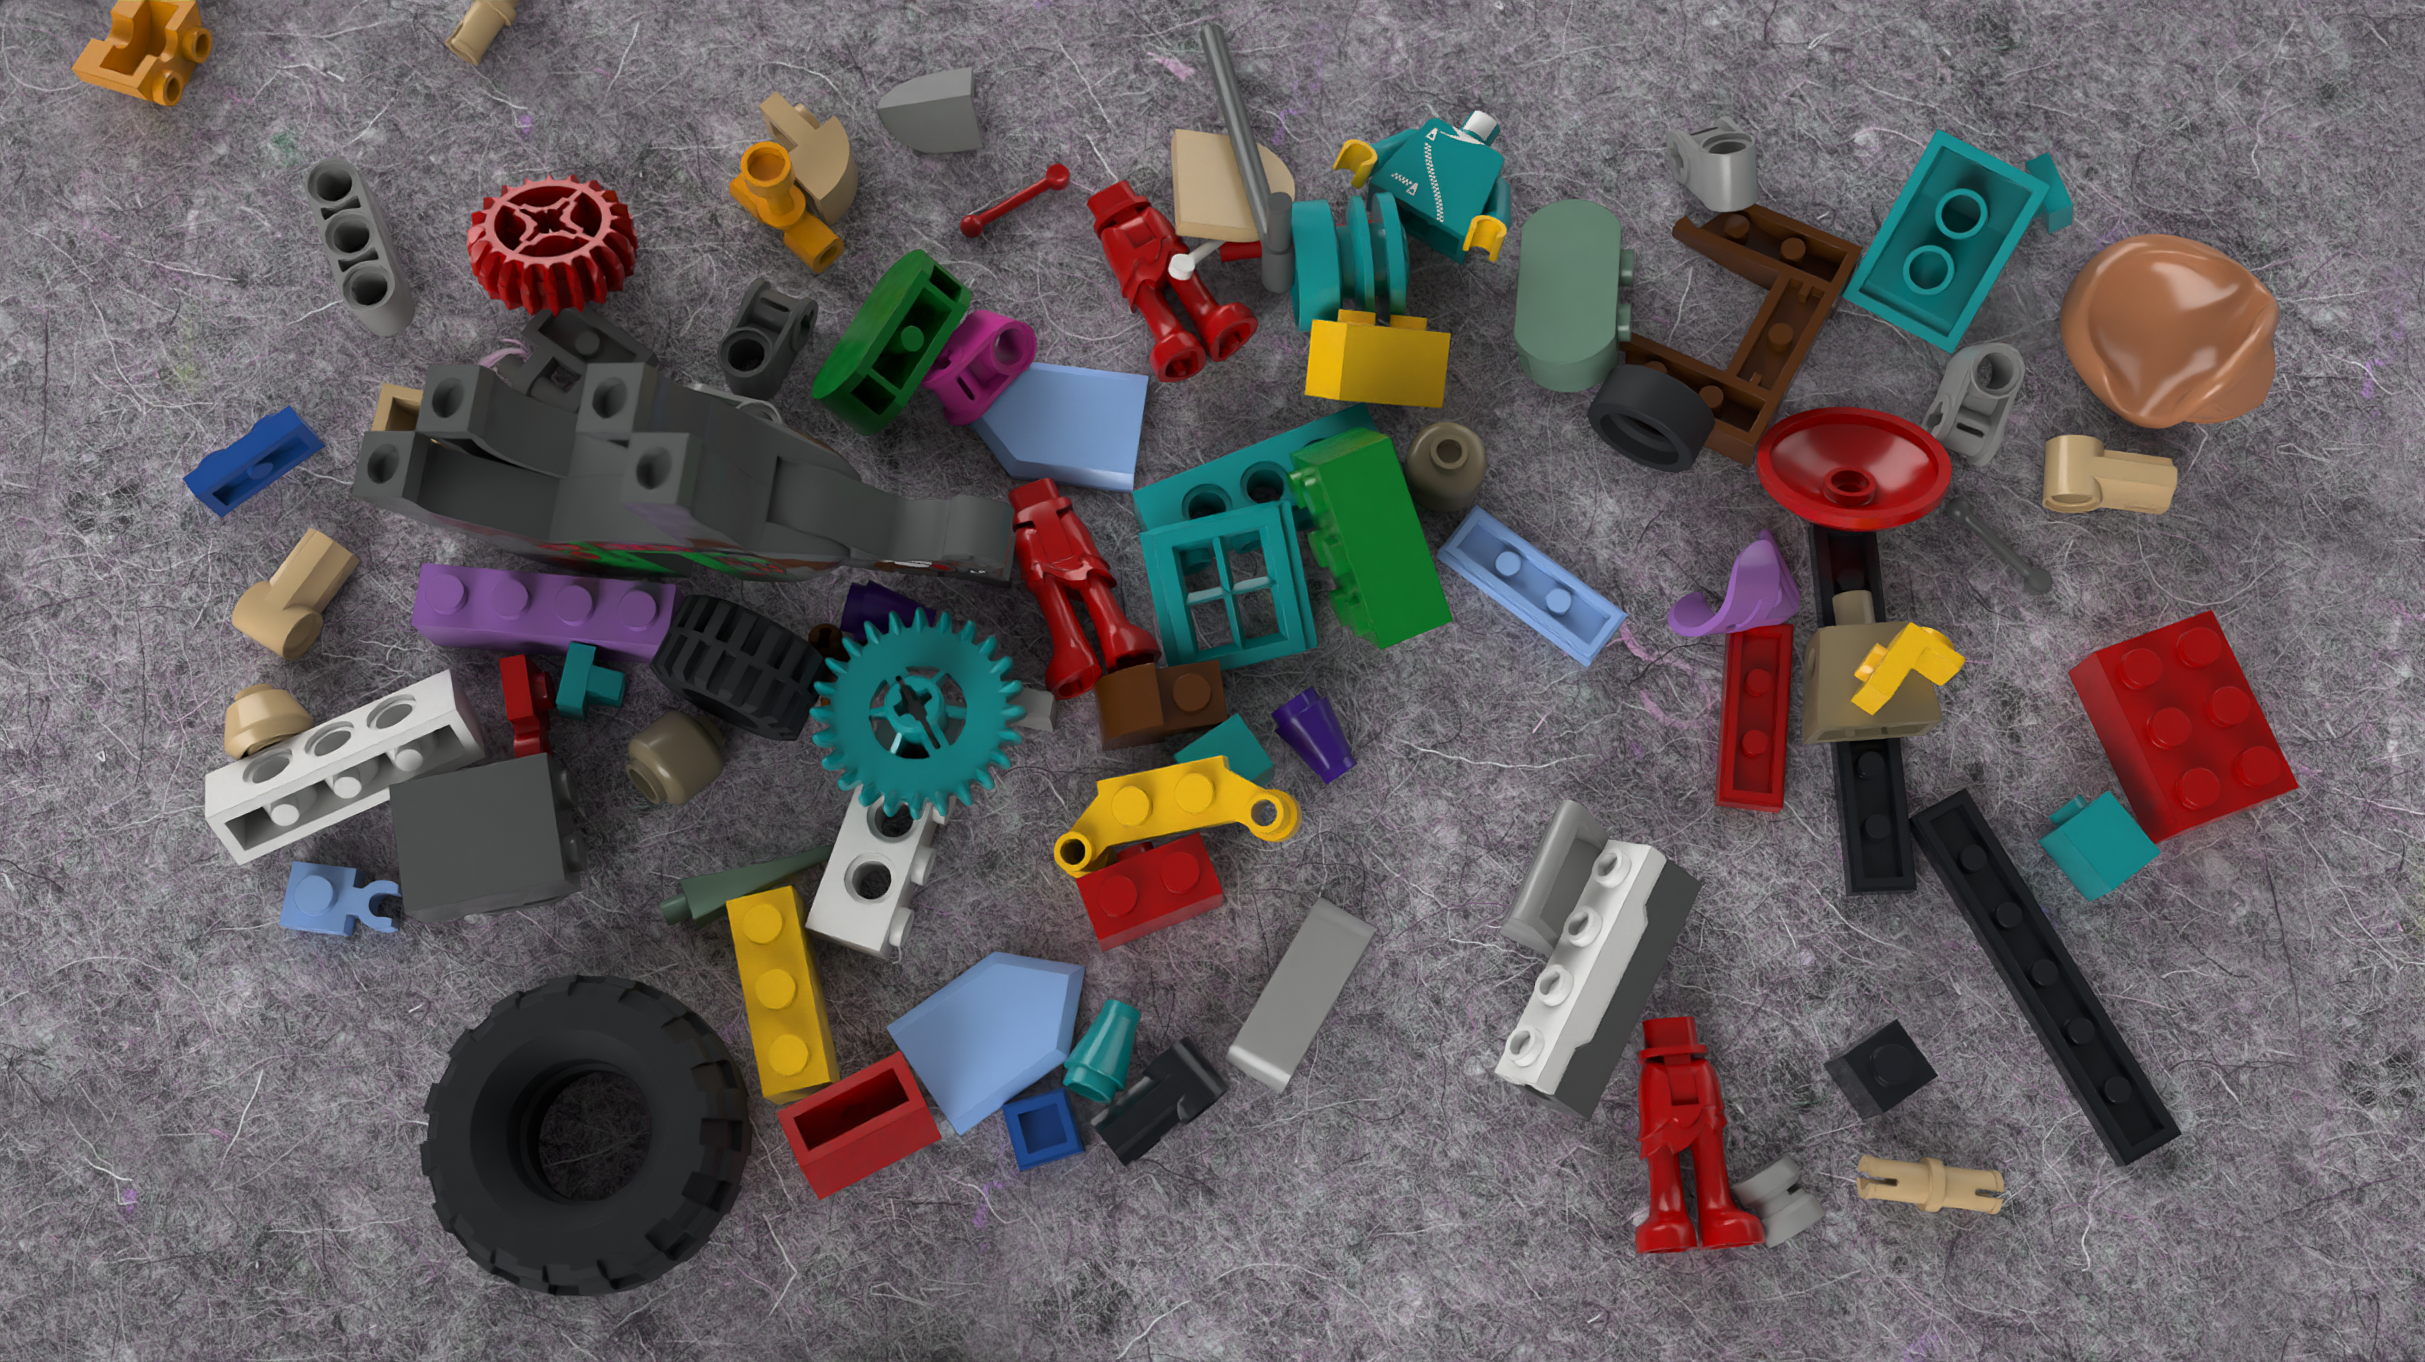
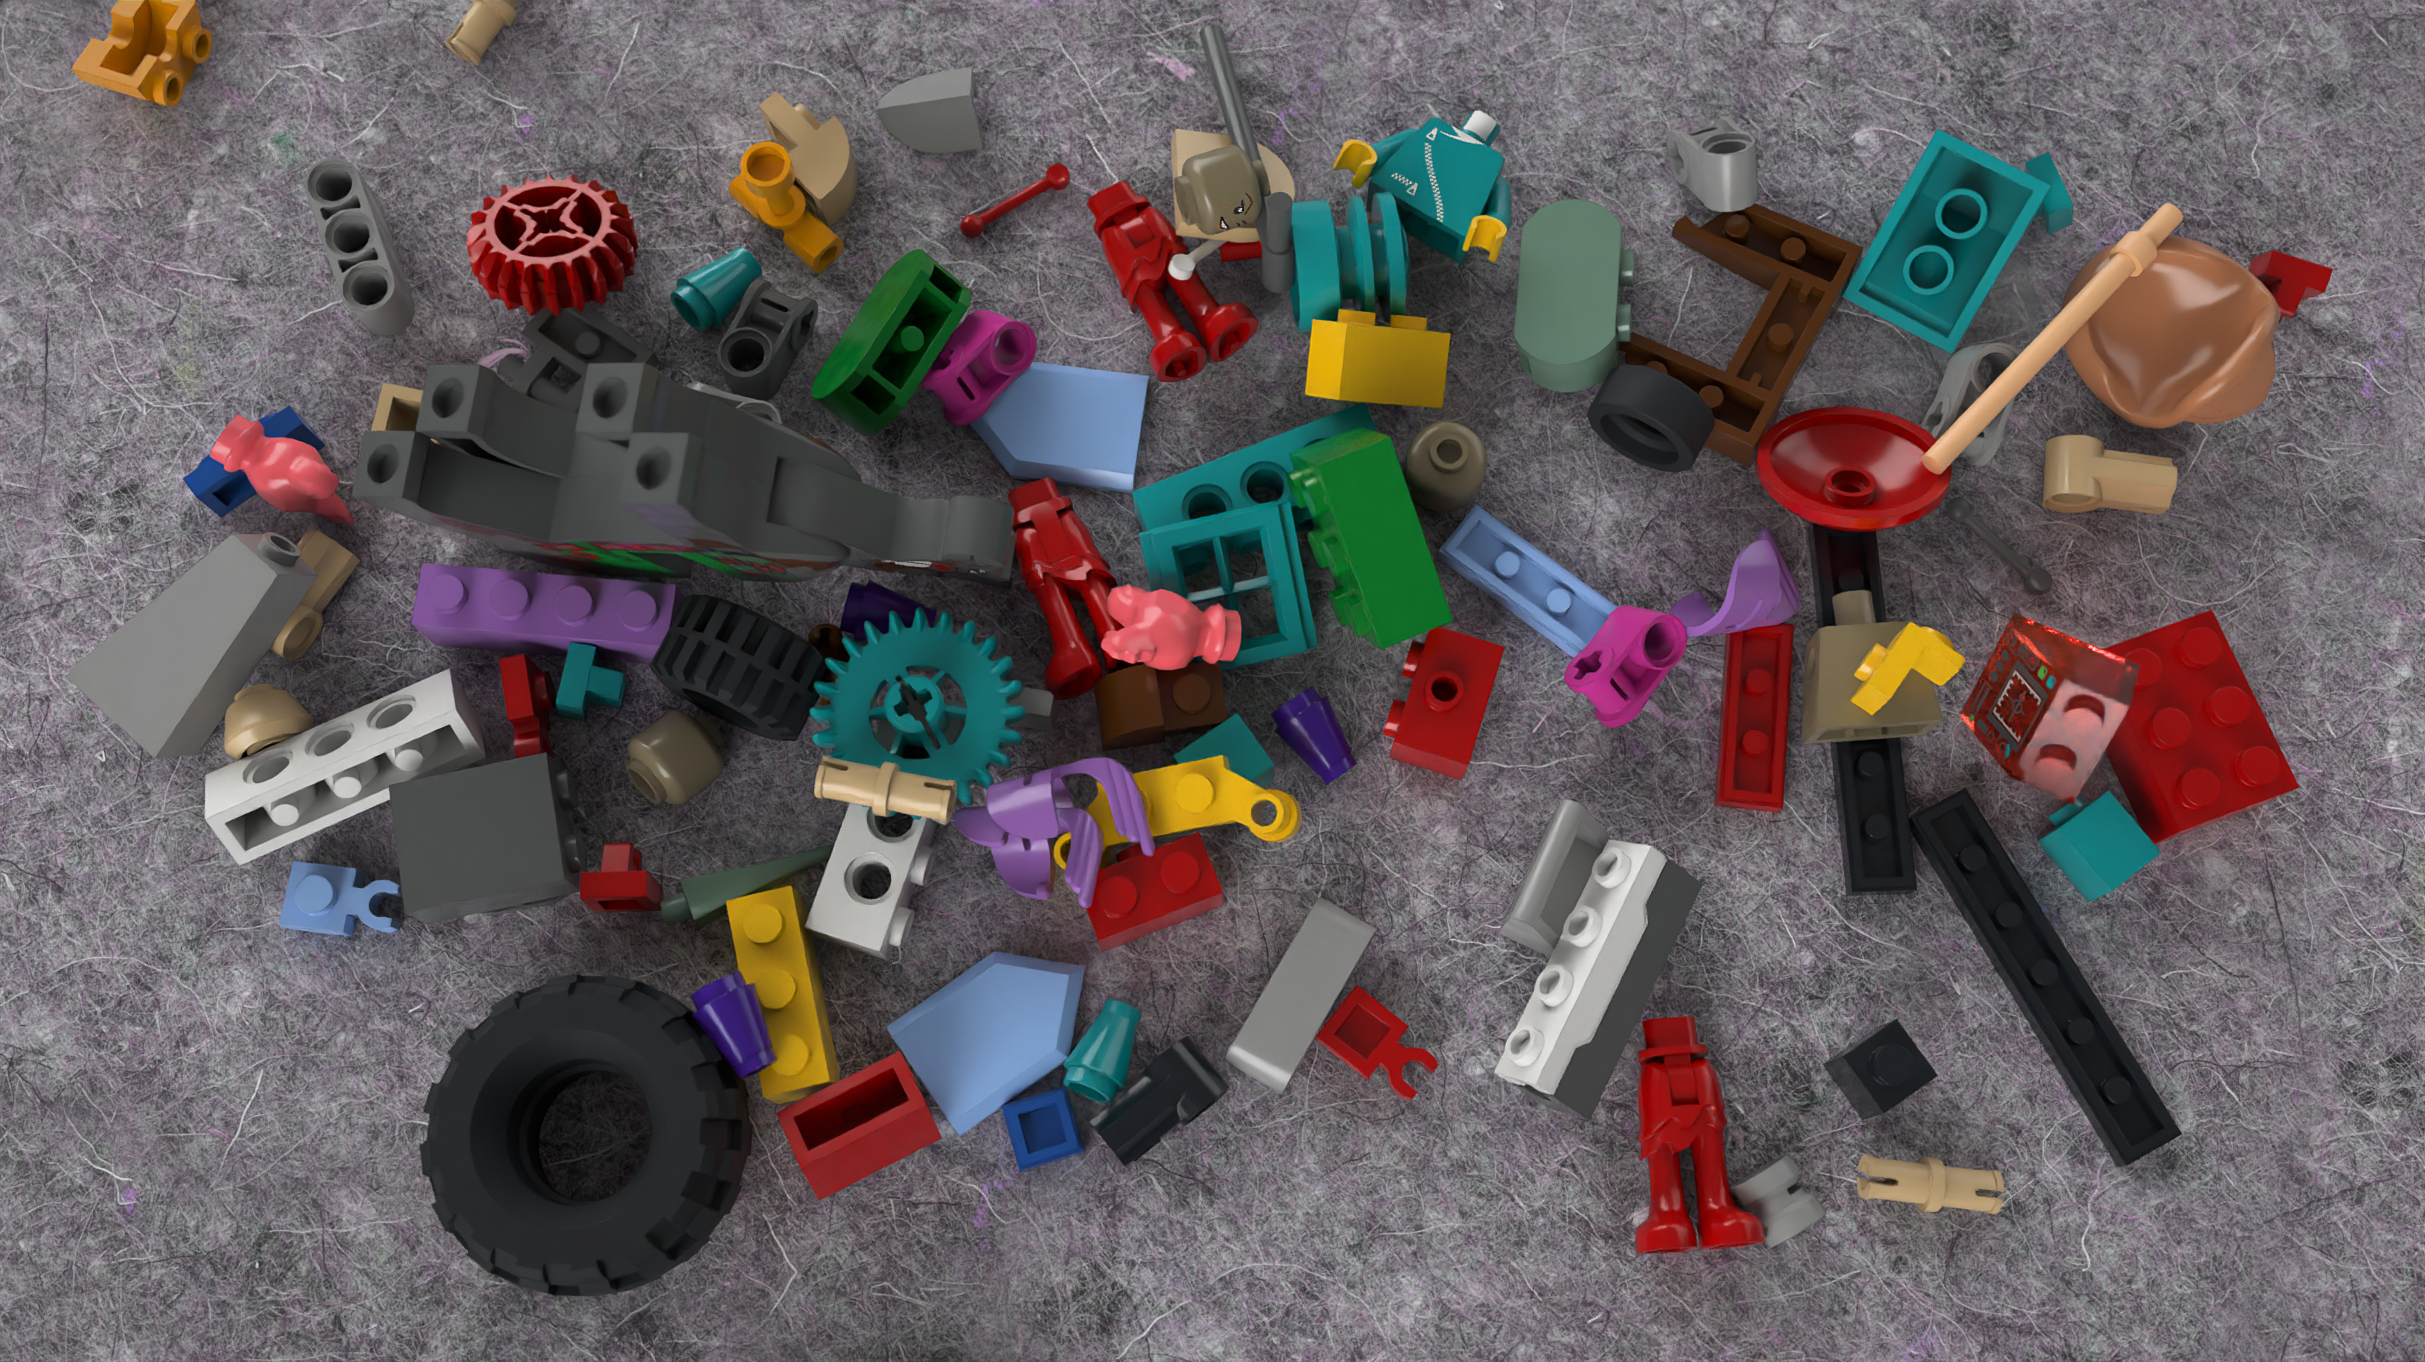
(196, 643): none -> light grey slope
(281, 470): none -> coral animal
(621, 883): none -> red tile
(713, 291): none -> teal cone
(735, 1023): none -> dark purple cone
(885, 789): none -> tan pin
(1029, 803): none -> medium lavender helmet
(1030, 863): none -> medium lavender helmet
(1169, 629): none -> coral animal
(1221, 190): none -> dark tan head
(1367, 1037): none -> red plate
(1445, 701): none -> red brick
(1628, 660): none -> dark pink piece
(2048, 706): none -> clear red slope
(2127, 259): none -> light nougat bar
(2290, 279): none -> red tile

